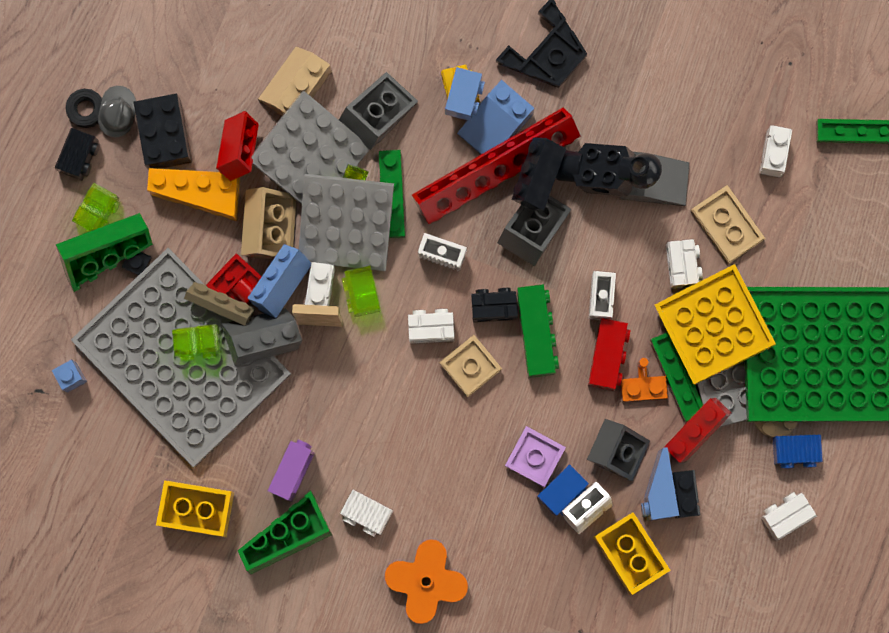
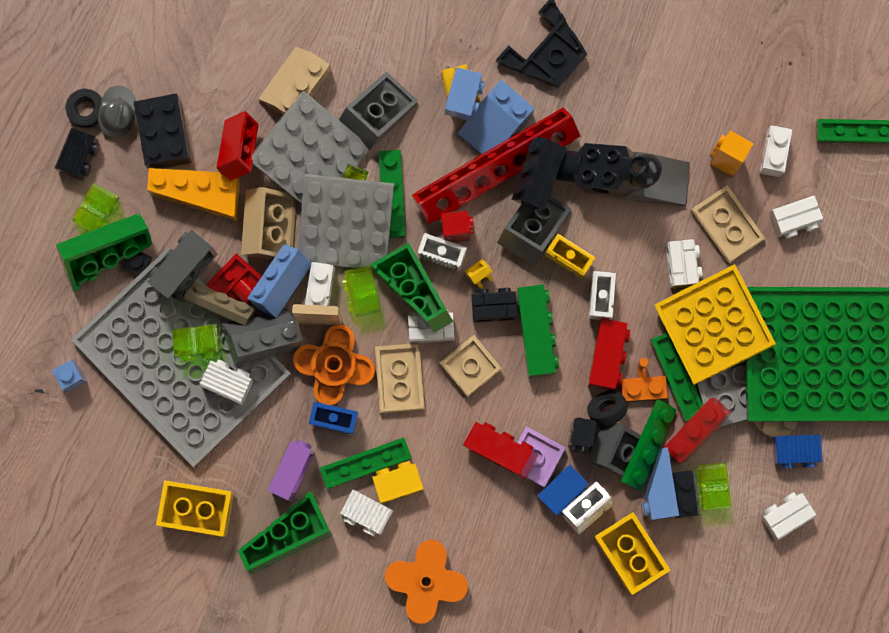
(182, 266): none -> dark grey brick
(226, 381): none -> white brick
(333, 418): none -> blue brick
(338, 348): none -> orange plant
(365, 463): none -> green plate
(397, 483): none -> yellow brick
(399, 378): none -> tan tile
(410, 282): none -> green wedge
(457, 226): none -> red brick
(478, 272): none -> yellow tile
(501, 449): none -> red brick
(569, 256): none -> yellow brick
(582, 435): none -> black brick
(604, 399): none -> black tyre
(648, 445): none -> green plate
(713, 486): none -> clear neon green brick
(730, 153): none -> light orange brick
(796, 217): none -> white brick

